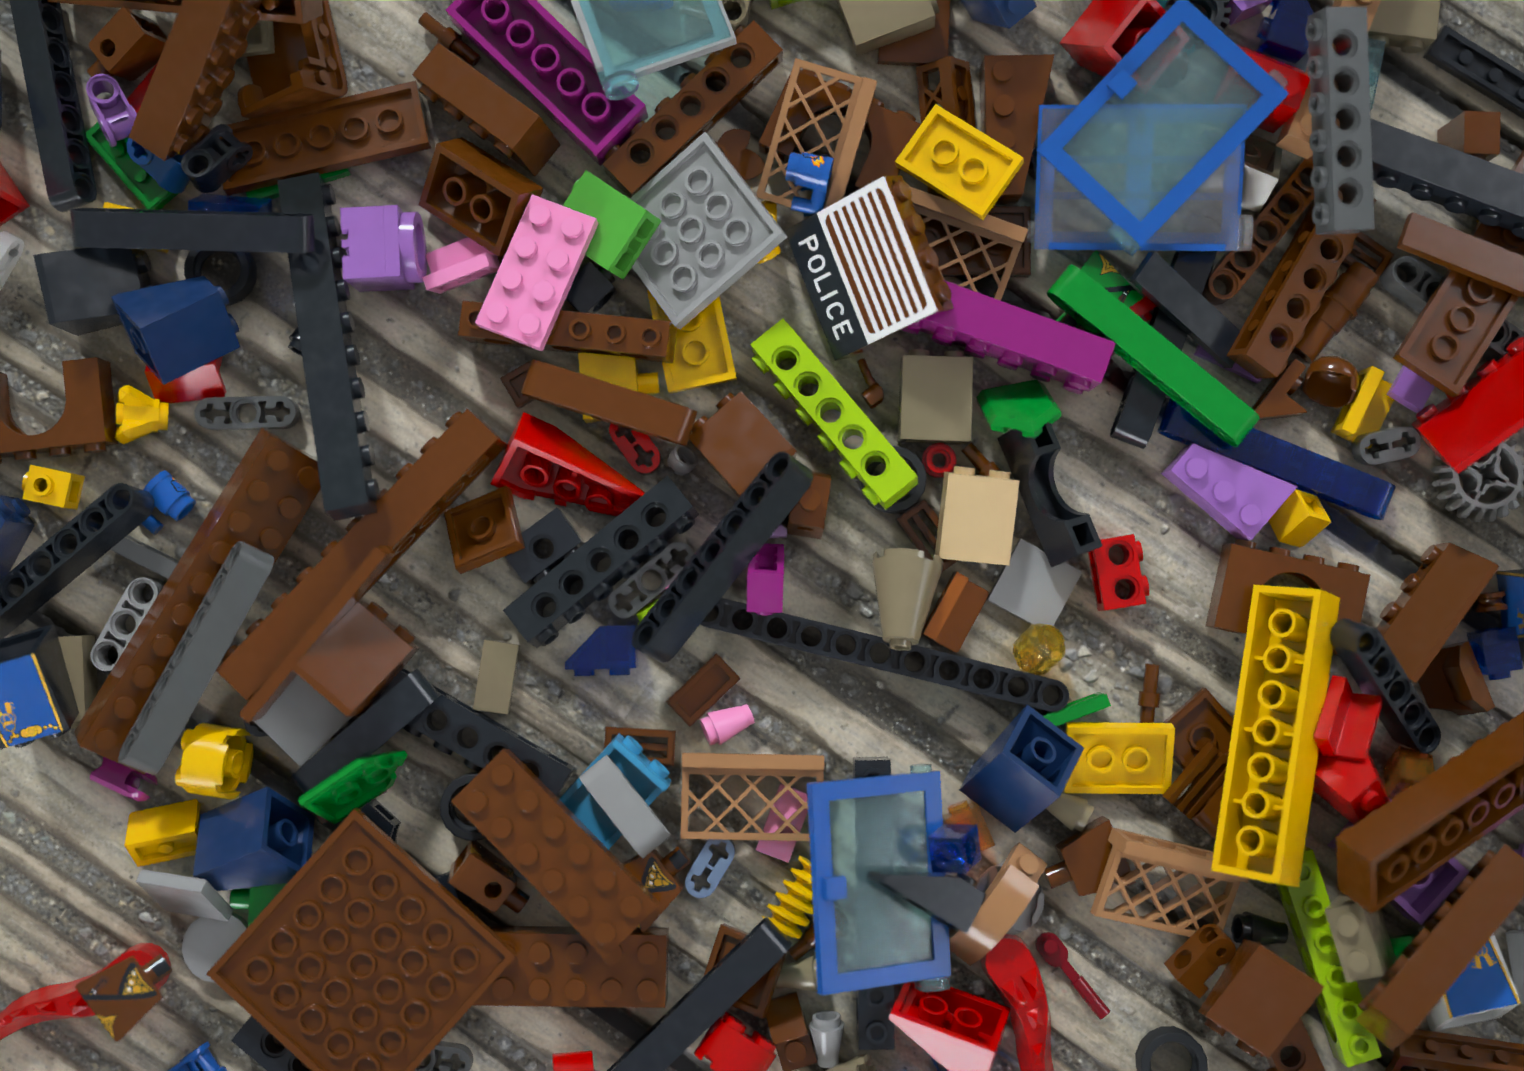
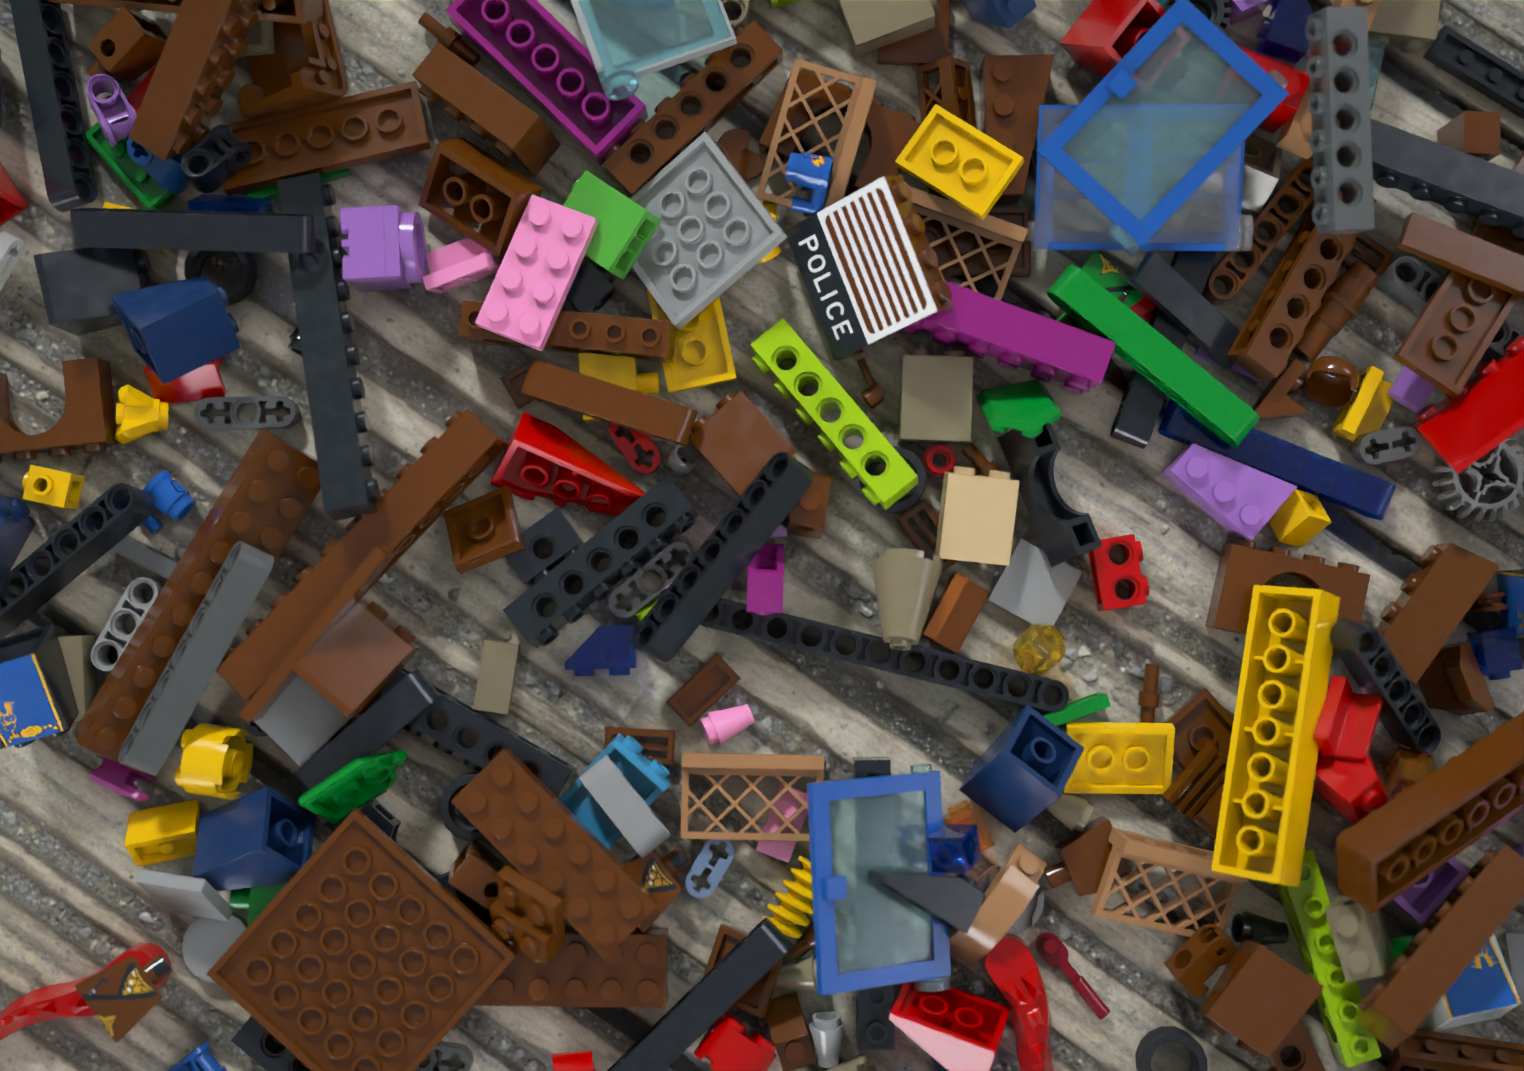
(528, 916): none -> reddish brown plate

